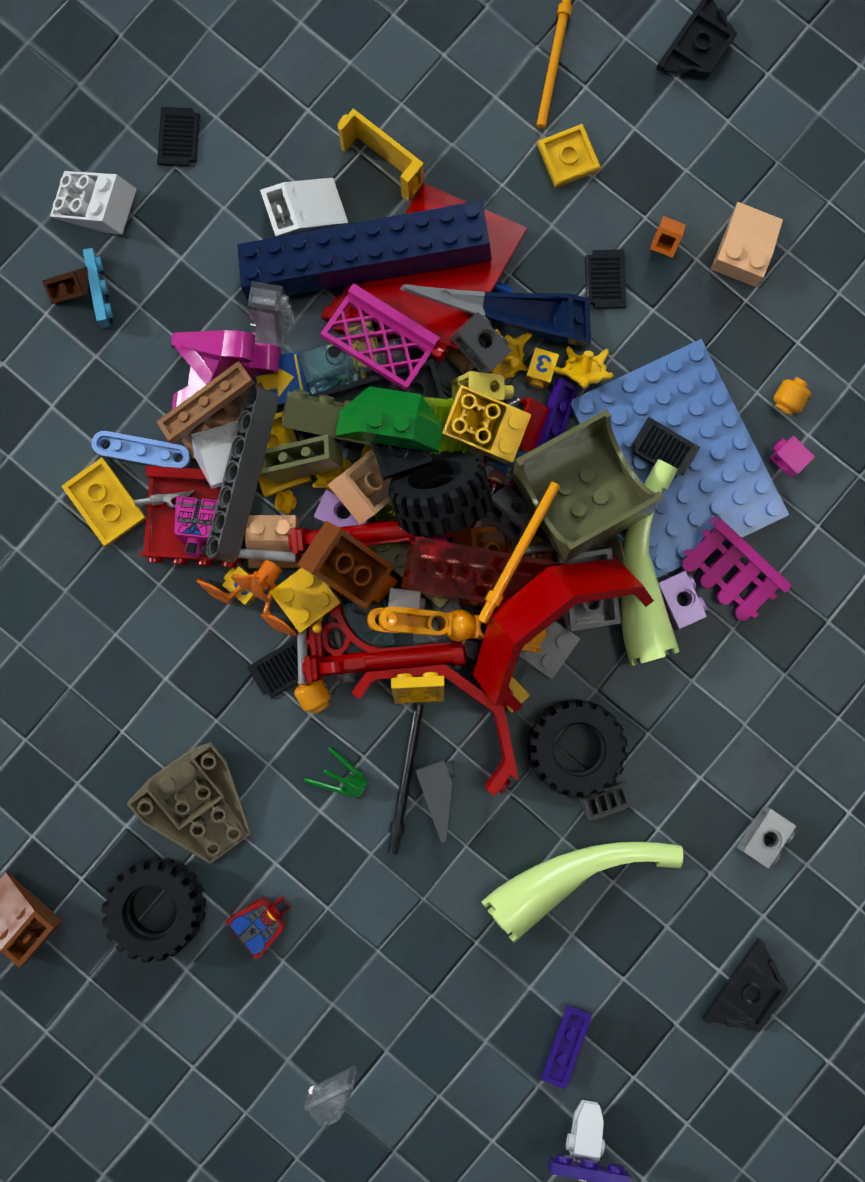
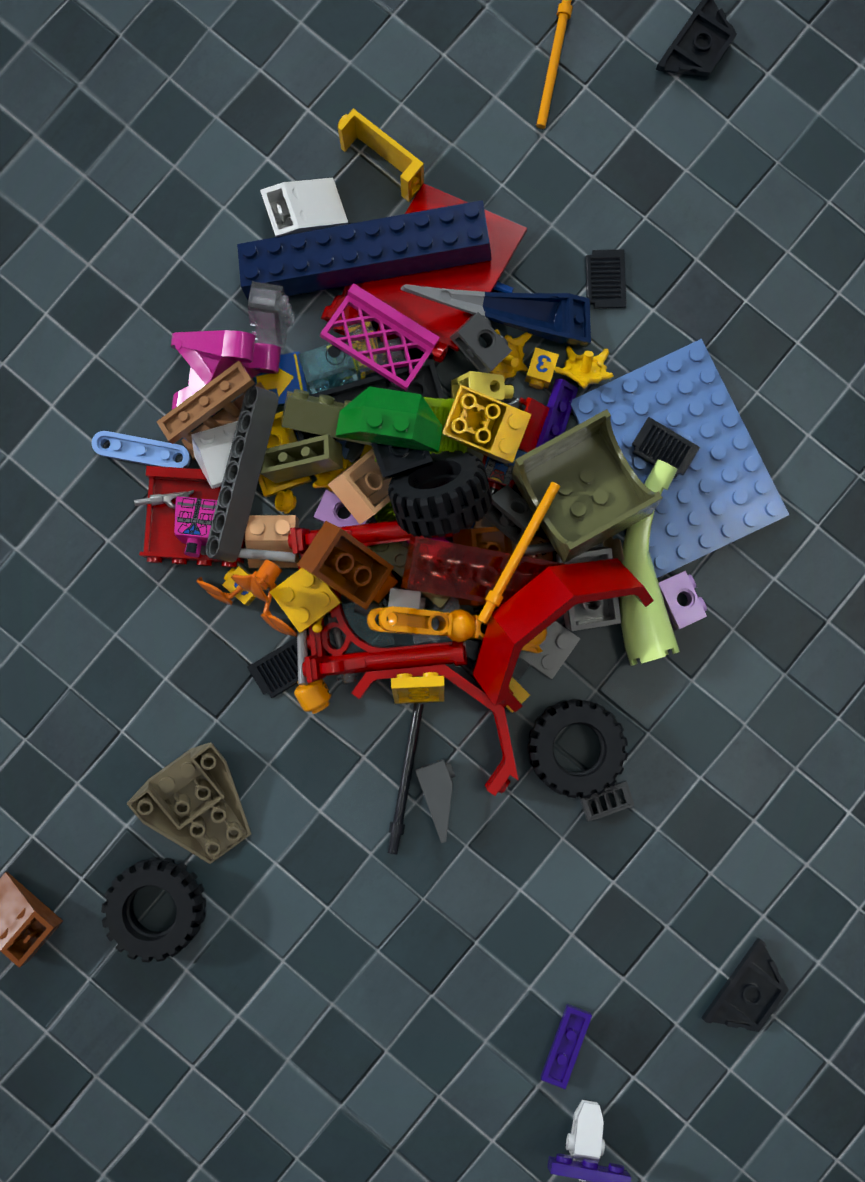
(67, 285): reddish brown slope -> none
(94, 201): white slope -> none
(98, 288): medium azure plate -> none
(104, 502): yellow plate -> none
(178, 136): black window -> none
(259, 923): torso -> none
(330, 1097): clear slope -> none
(353, 784): green plant -> none
(460, 361): medium nougat cone -> none
(538, 890): yellowish green brick -> none
(568, 155): yellow tile -> none
(668, 236): orange brick -> none
(730, 557): dark pink fence -> none
(747, 245): light nougat slope -> none
(753, 841): light grey brick -> none
(791, 456): dark pink brick -> none
(792, 396): light orange head -> none

